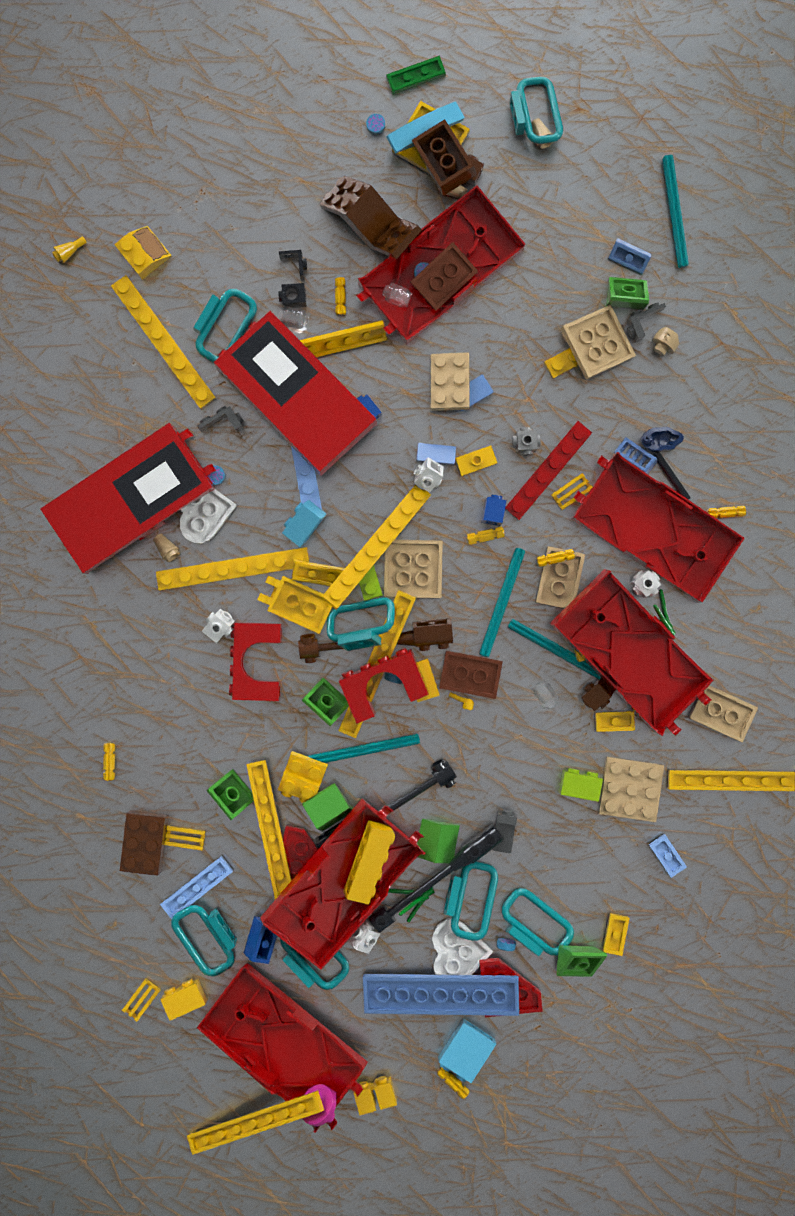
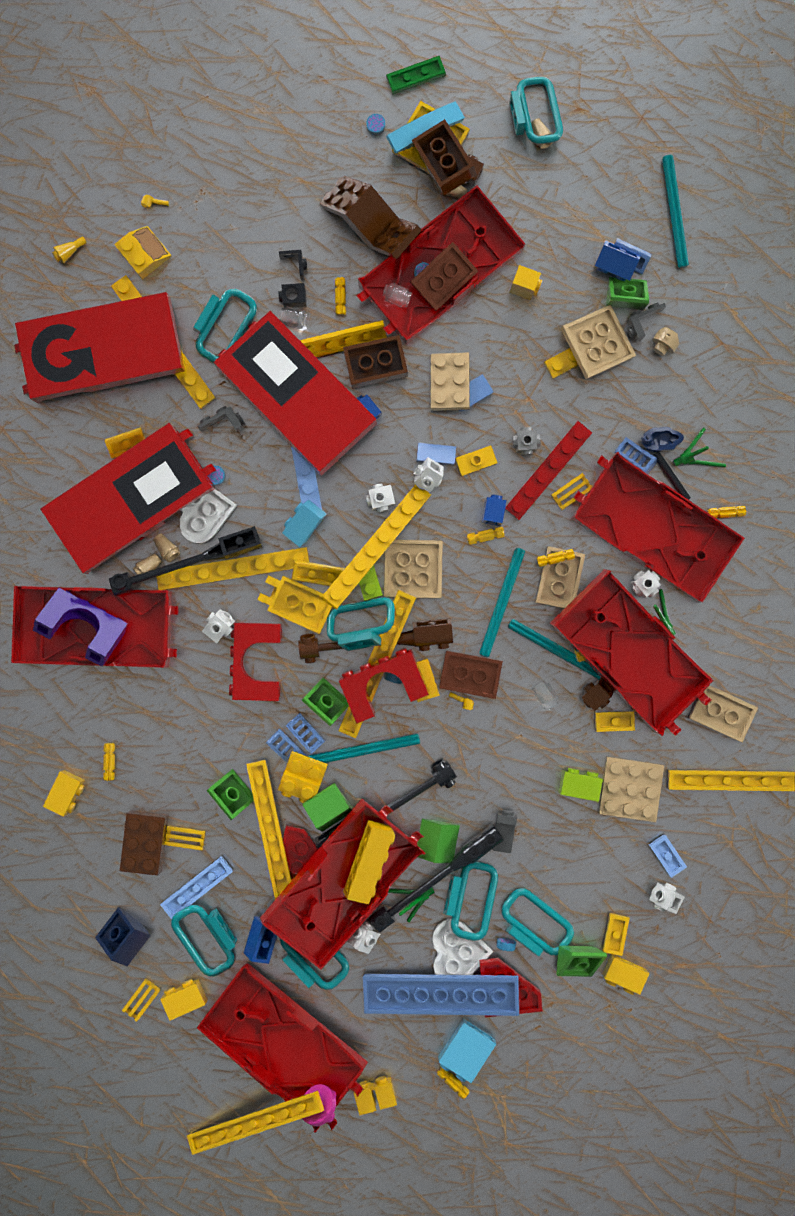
(63, 793): none -> yellow brick
(66, 606): none -> arch
(99, 347): none -> red piece
(121, 443): none -> yellow plate
(122, 937): none -> dark blue slope
(143, 644): none -> red piece
(147, 201): none -> yellow hand
(147, 564): none -> tan cone
(228, 547): none -> black bar
(270, 743): none -> medium blue slope
(317, 744): none -> medium blue slope
(375, 361): none -> reddish brown brick
(380, 490): none -> white brick
(526, 283): none -> yellow brick
(617, 261): none -> blue brick
(625, 974): none -> yellow brick
(666, 898): none -> white brick
(688, 457): none -> green plant

